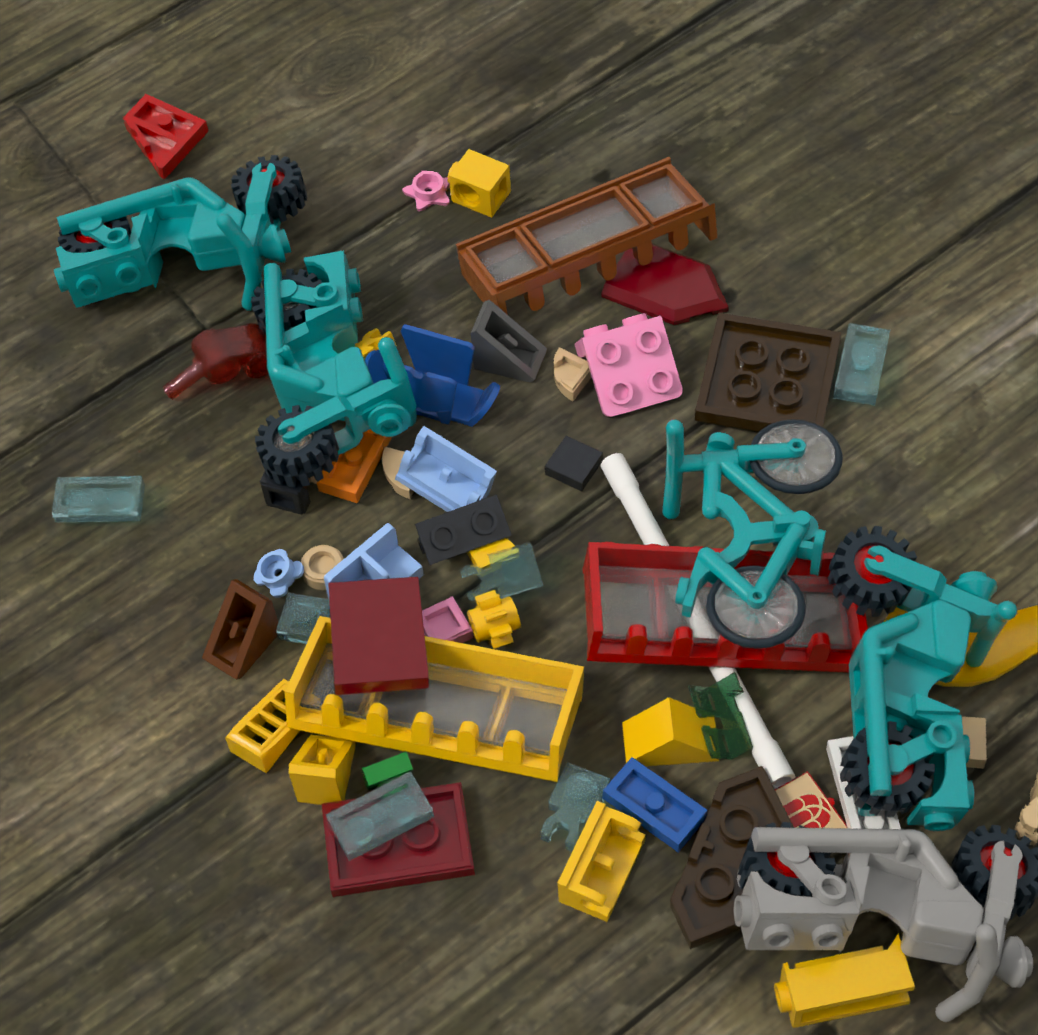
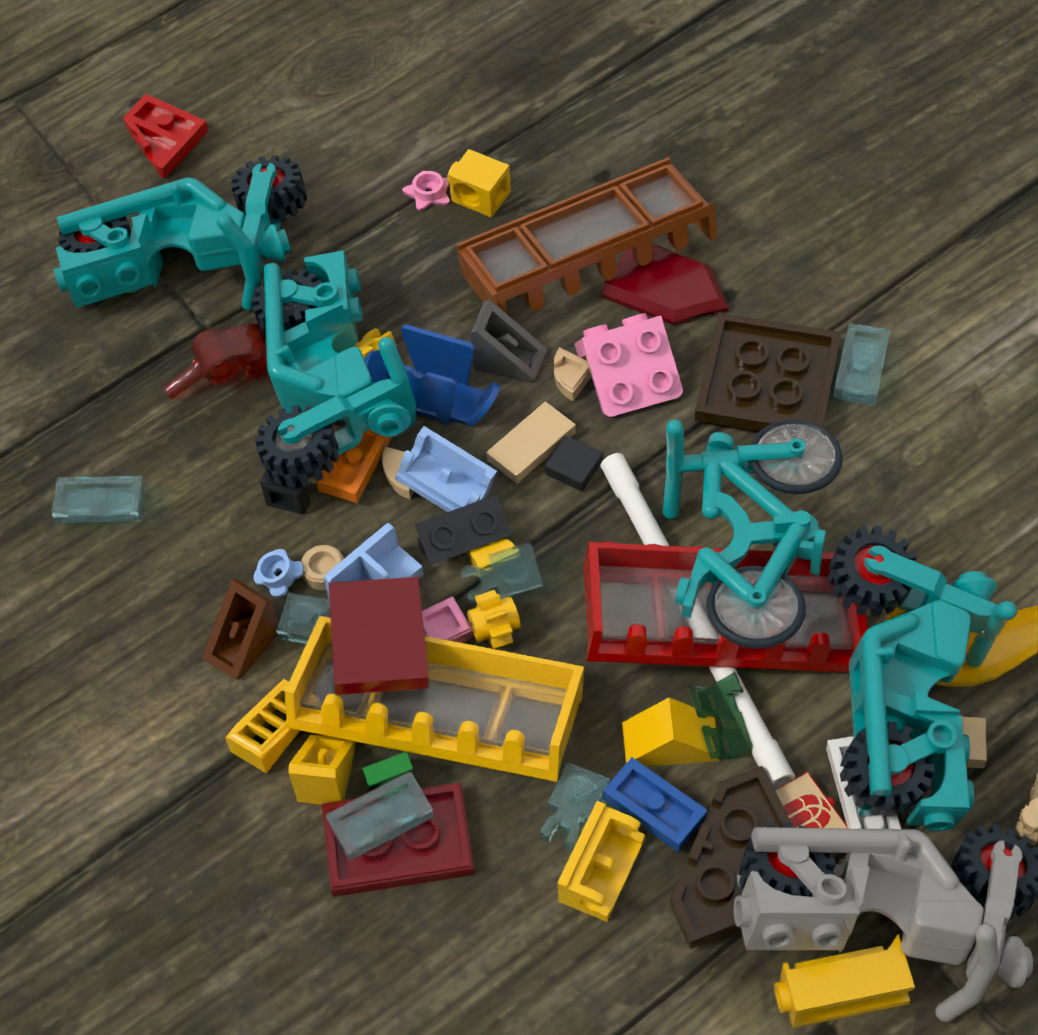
(530, 442): none -> tan tile

